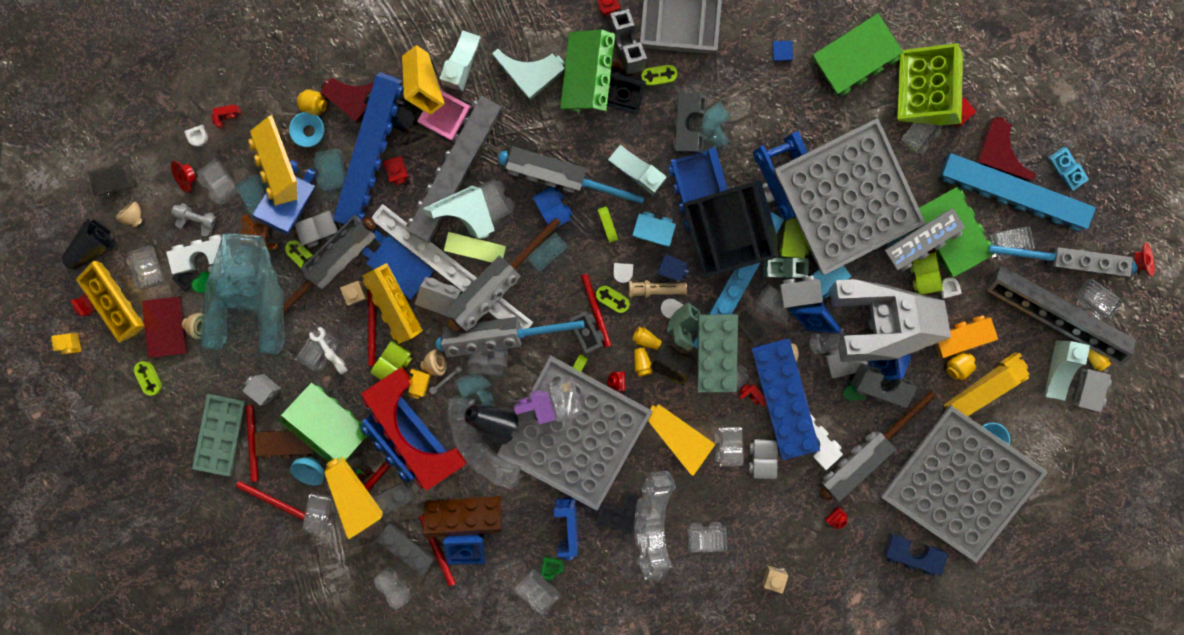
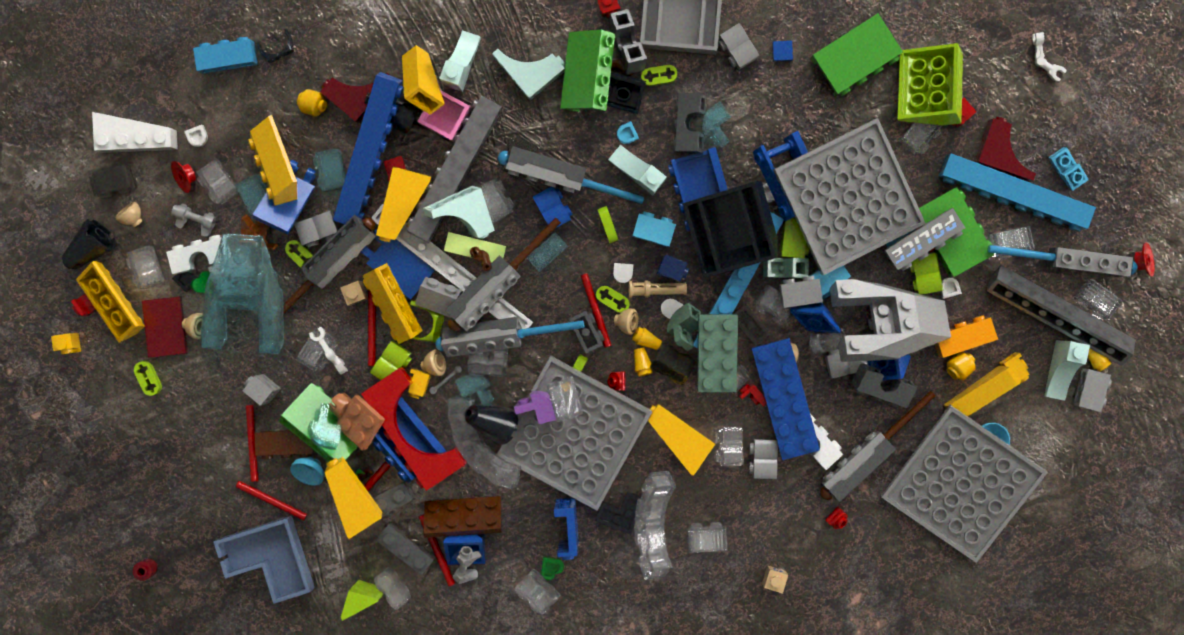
(127, 135): none -> white wedge
(144, 569): none -> dark red brick
(219, 435): sand green plate -> none
(225, 55): none -> dark azure brick
(227, 112): red bracket -> none
(275, 549): none -> sand blue piece
(286, 51): none -> black cap
(298, 125): medium azure piece -> none
(319, 514): clear brick -> none
(323, 433): none -> clear light blue brick
(357, 419): none -> nougat plate
(360, 597): none -> lime slope
(401, 198): none -> yellow slope
(438, 320): none -> lime helmet
(465, 559): none -> light grey piece
(482, 257): none -> reddish brown arm
(626, 133): none -> medium azure tile
(627, 321): none -> tan brick
(738, 46): none -> light grey brick
(850, 394): green tile -> none
(931, 560): dark blue arch -> none
(1040, 61): none -> white piece

